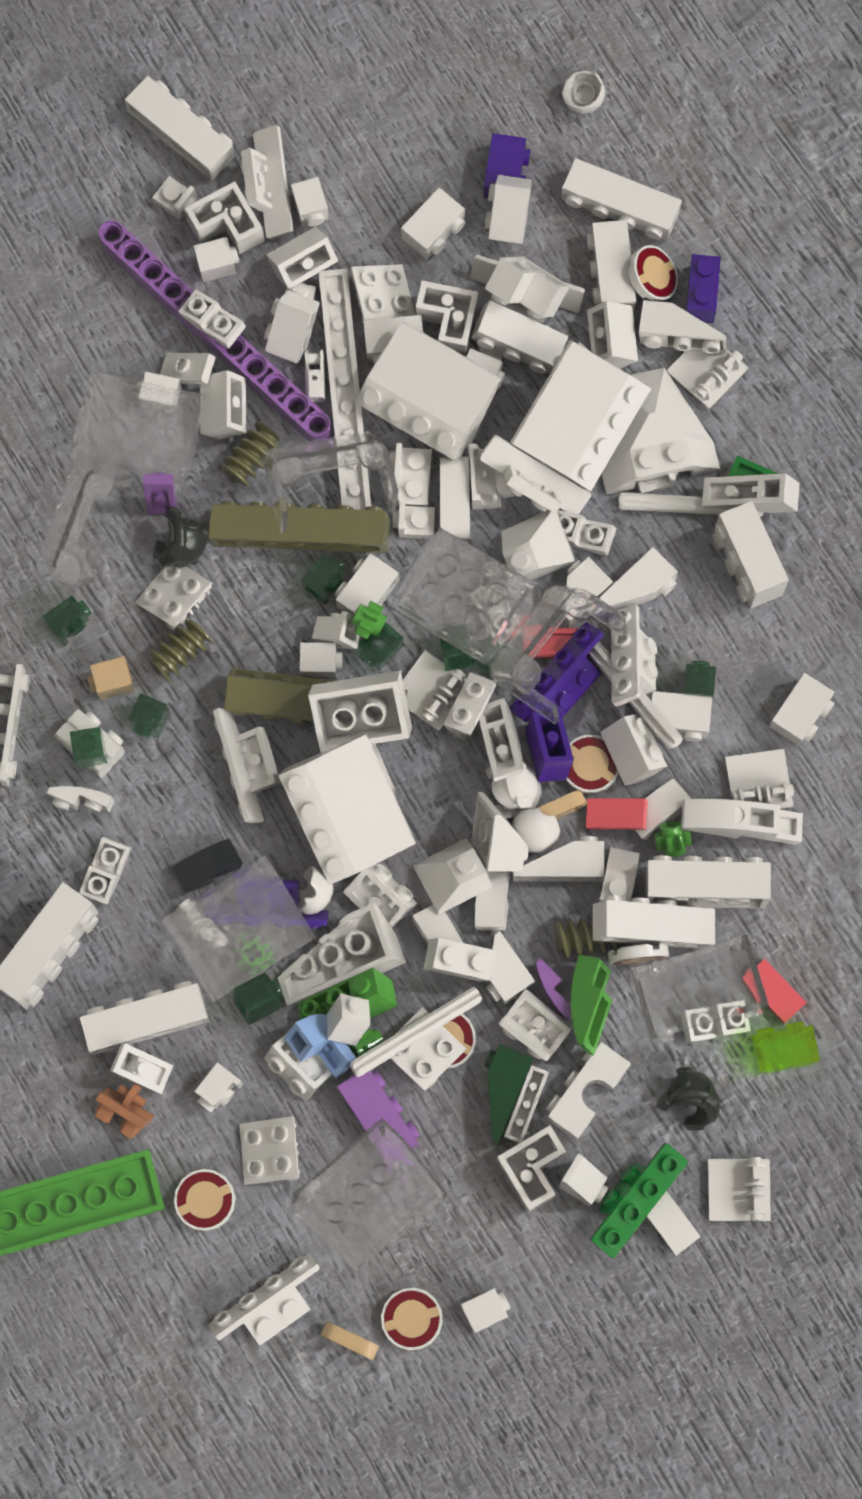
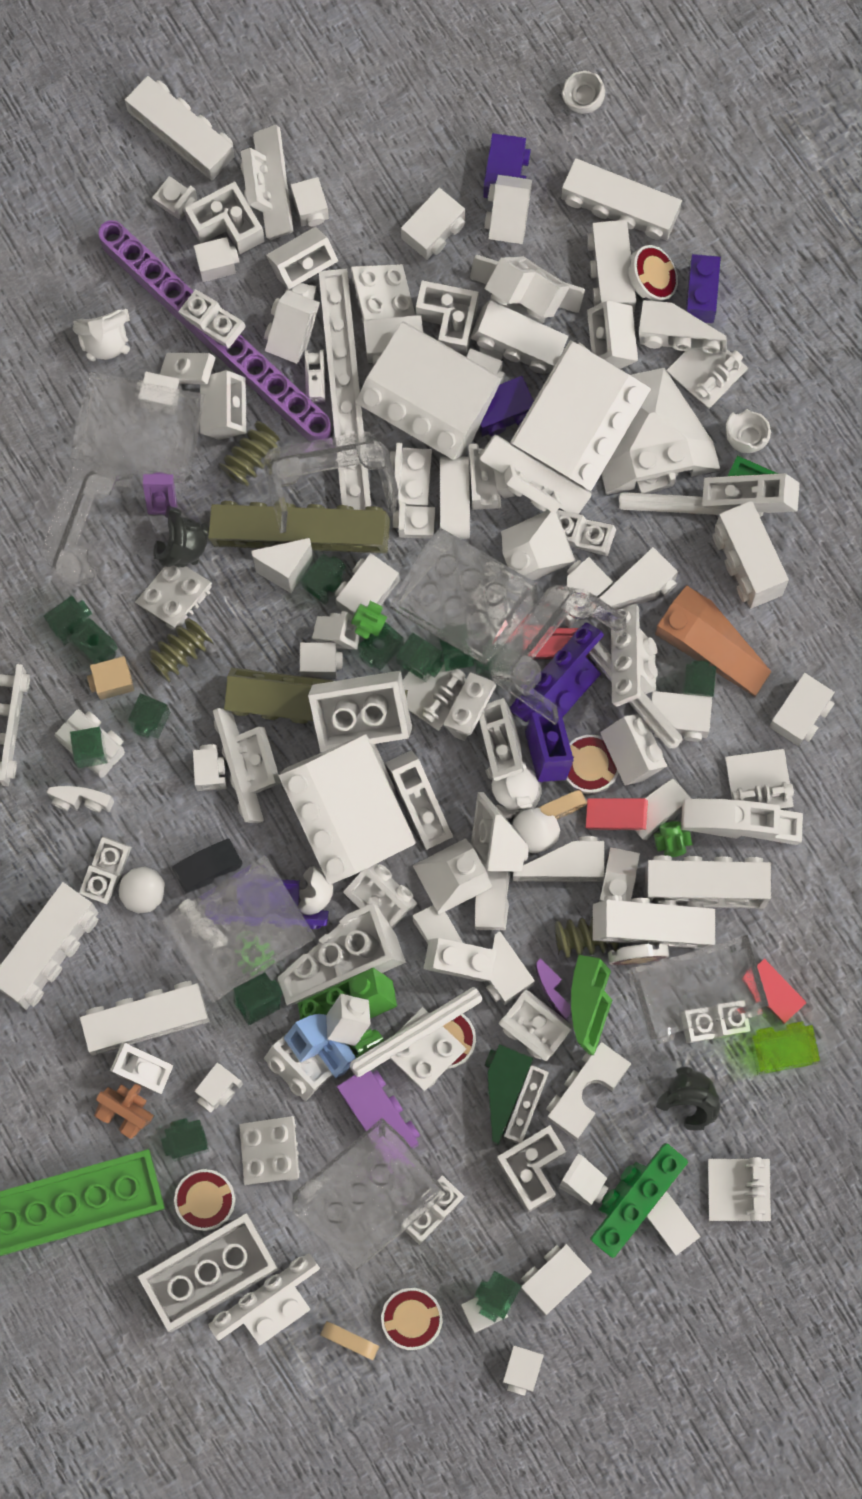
(93, 643): none -> clear green brick
(104, 335): none -> white helmet
(141, 890): none -> white hair
(185, 1139): none -> clear green brick
(208, 768): none -> white brick
(208, 1273): none -> white brick
(284, 562): none -> white slope
(419, 799): none -> white slope
(420, 657): none -> clear green brick
(432, 1218): none -> white slope
(496, 1296): none -> clear green brick
(507, 407): none -> dark purple brick
(522, 1370): none -> white brick
(555, 1279): none -> white brick
(706, 635): none -> nougat wedge
(747, 431): none -> white hair

